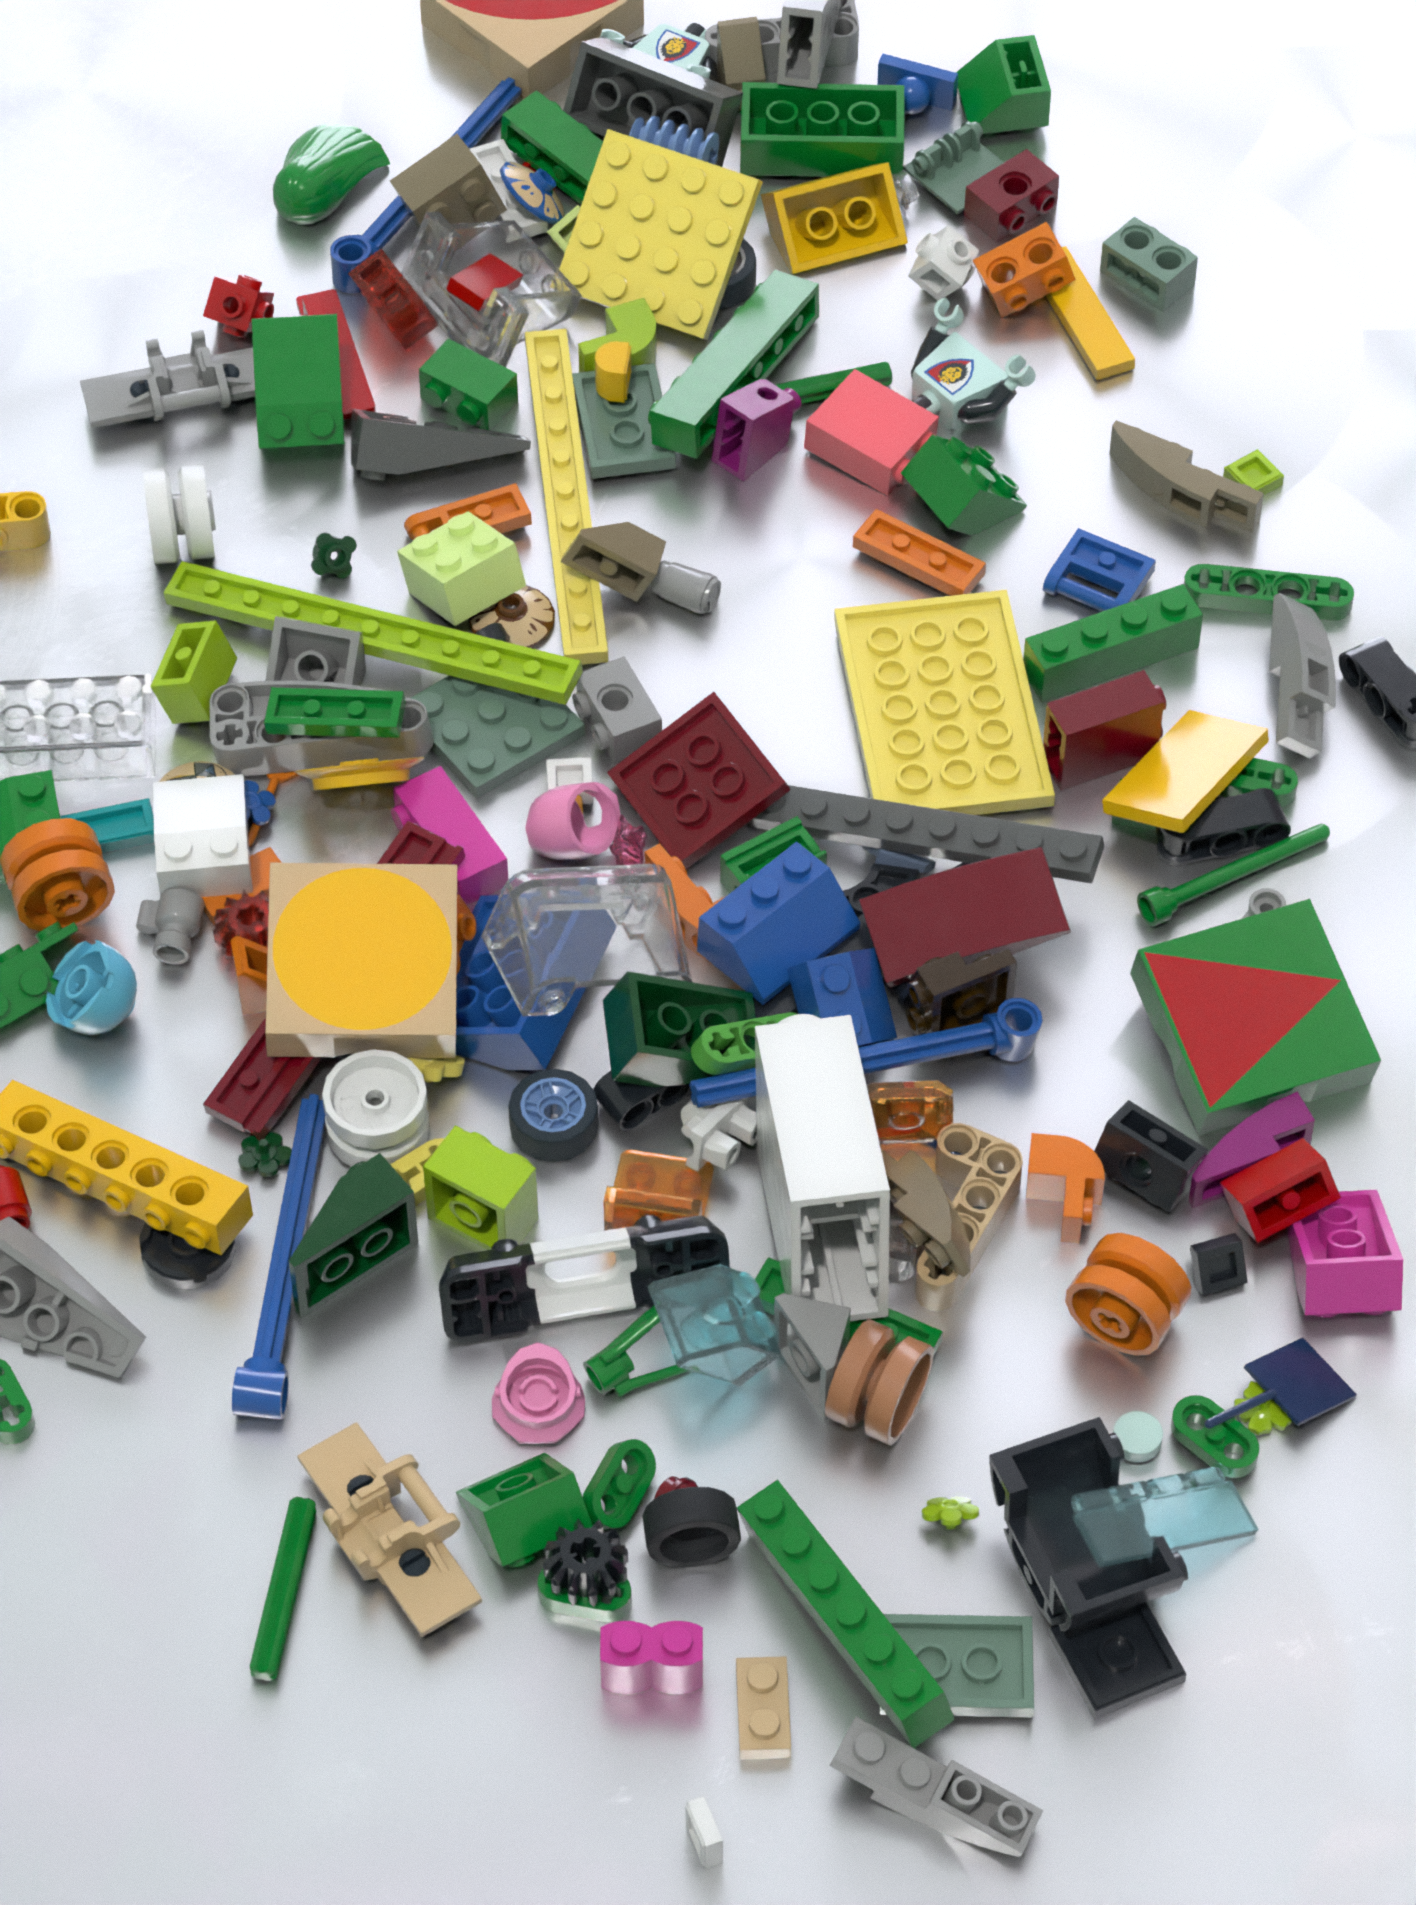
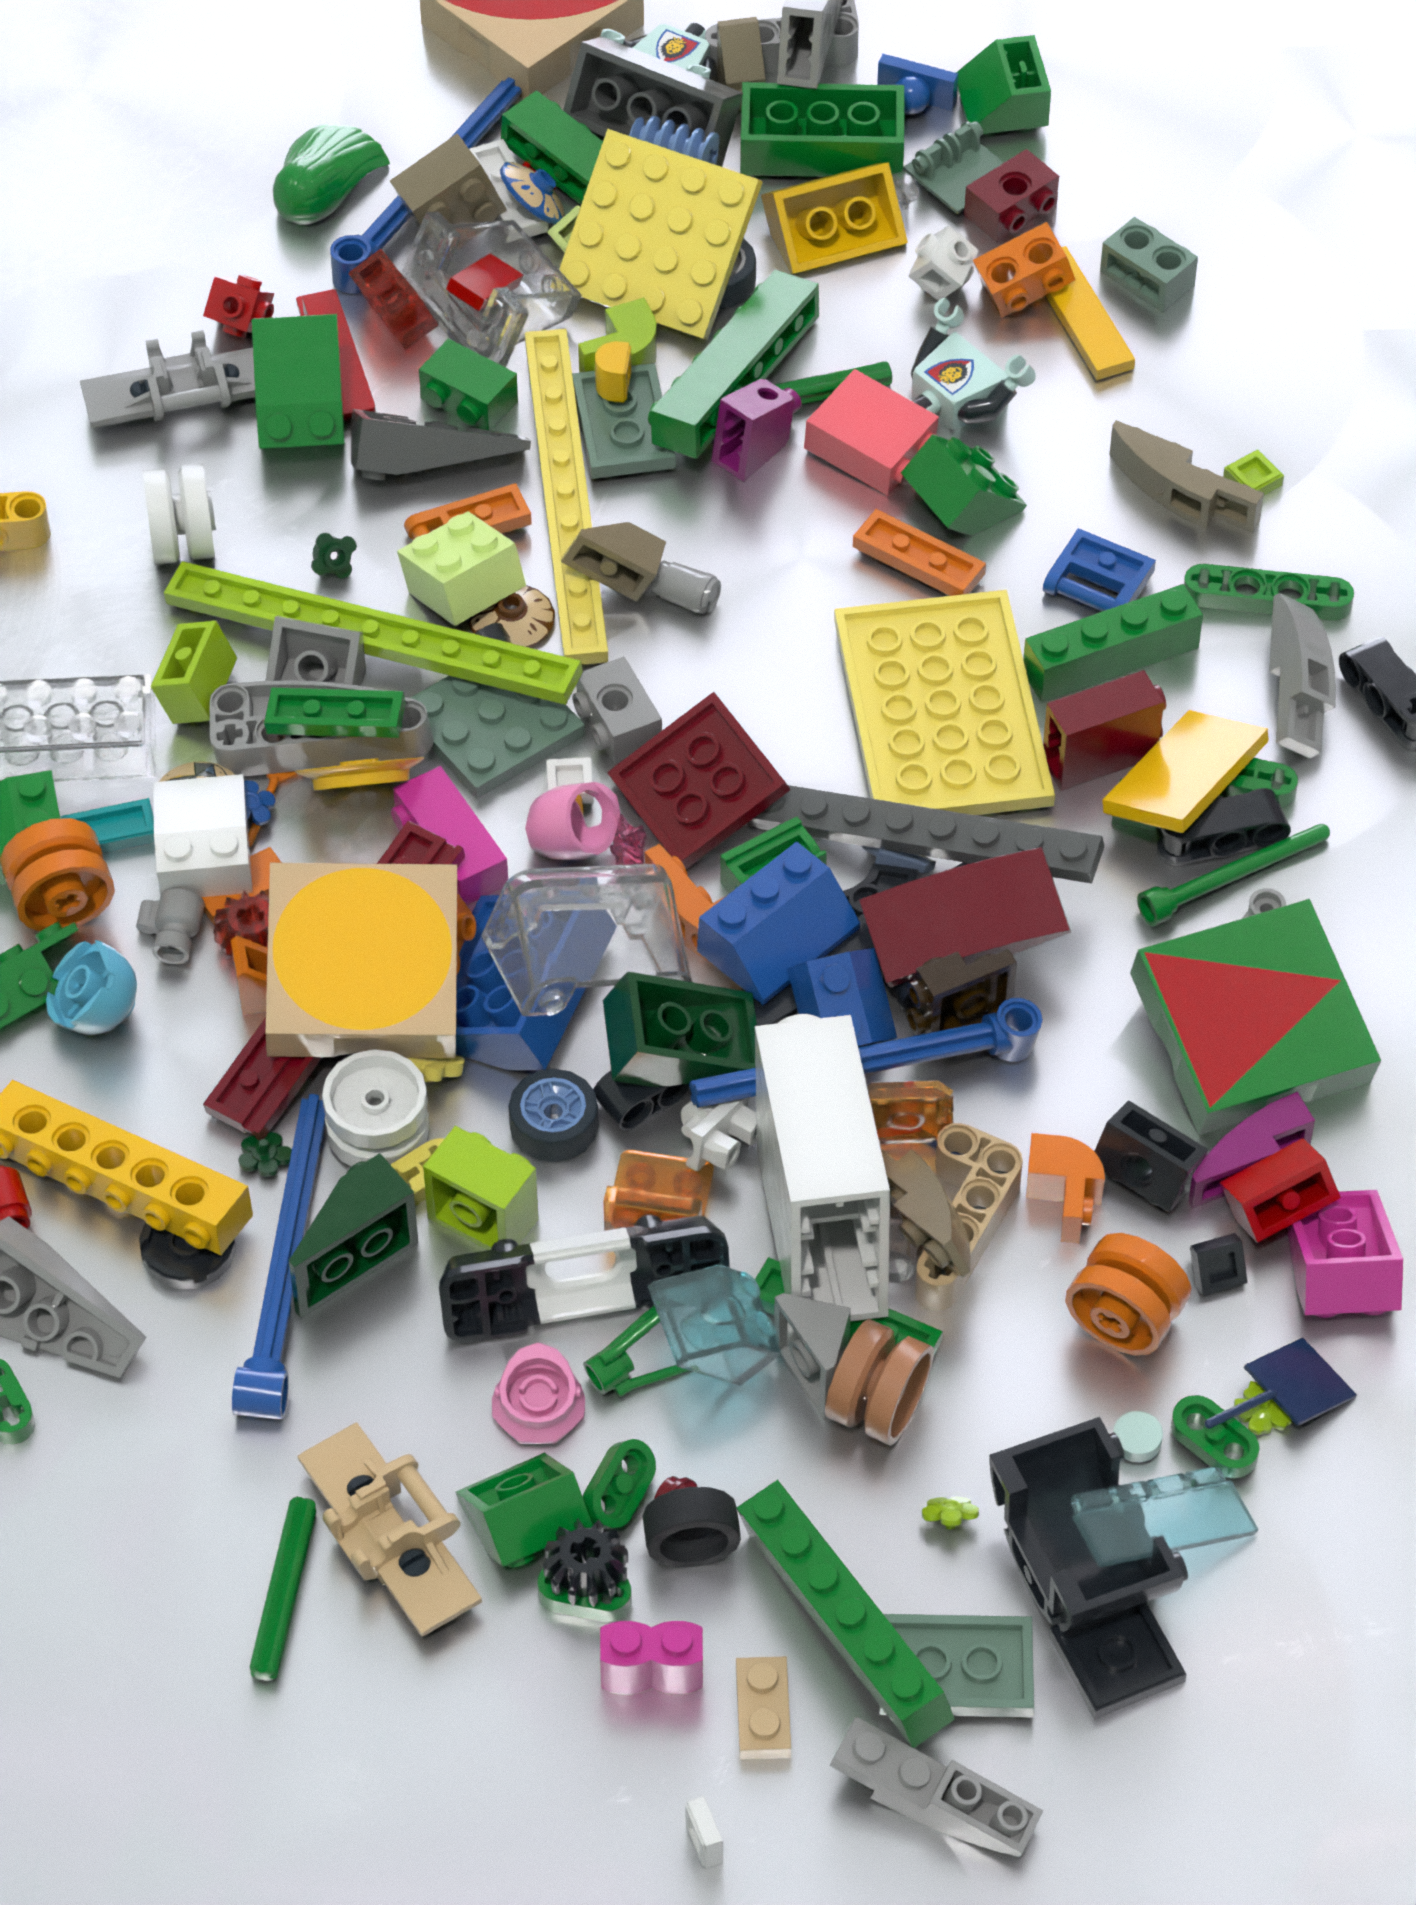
(738, 1055): bright green beam -> none

